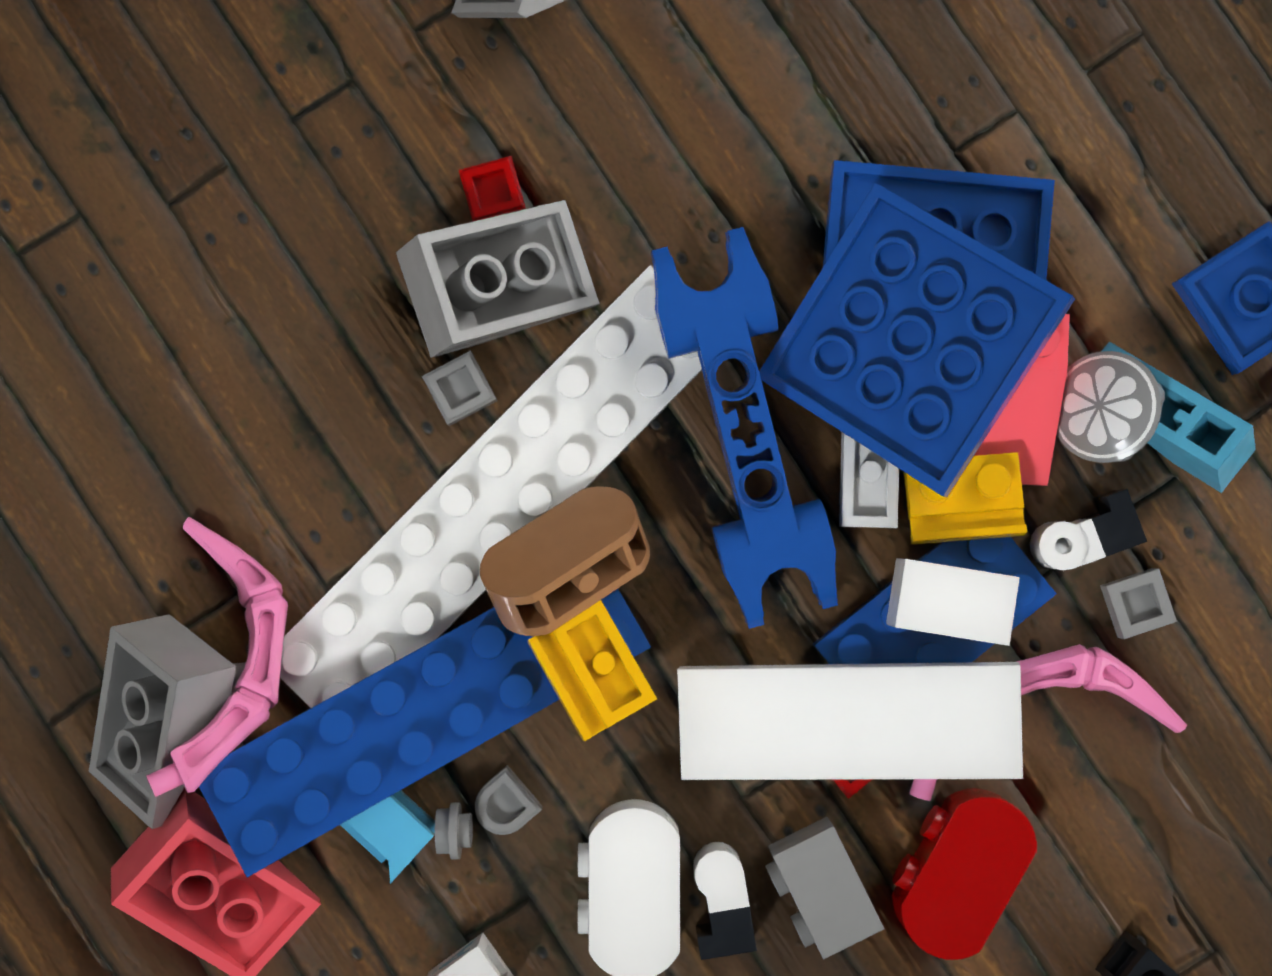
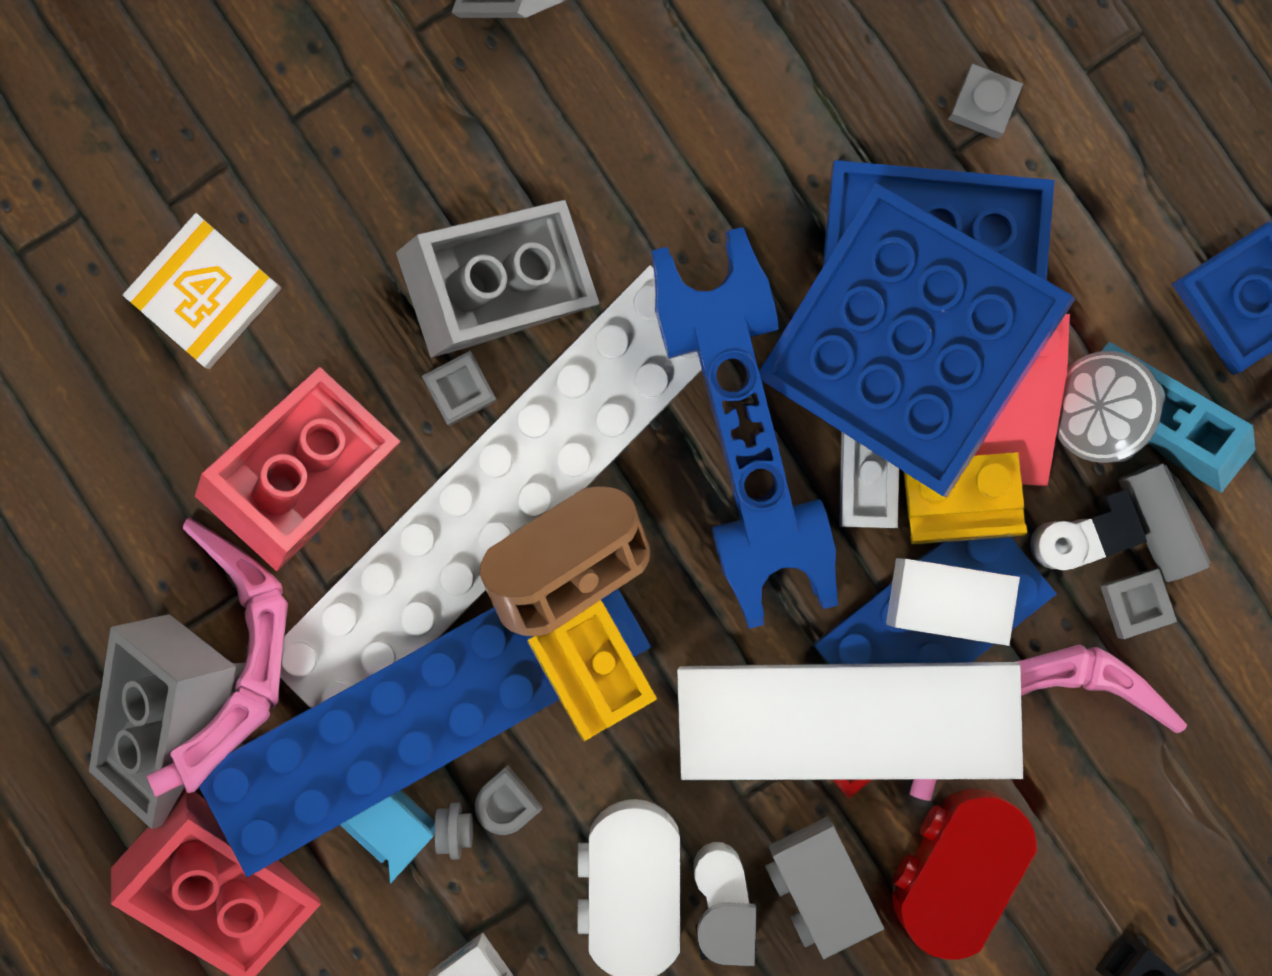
(202, 291): none -> white tile
(295, 468): none -> coral slope
(492, 188): red tile -> none
(728, 933): none -> light grey tile
(985, 101): none -> light grey plate
(1165, 522): none -> light grey brick

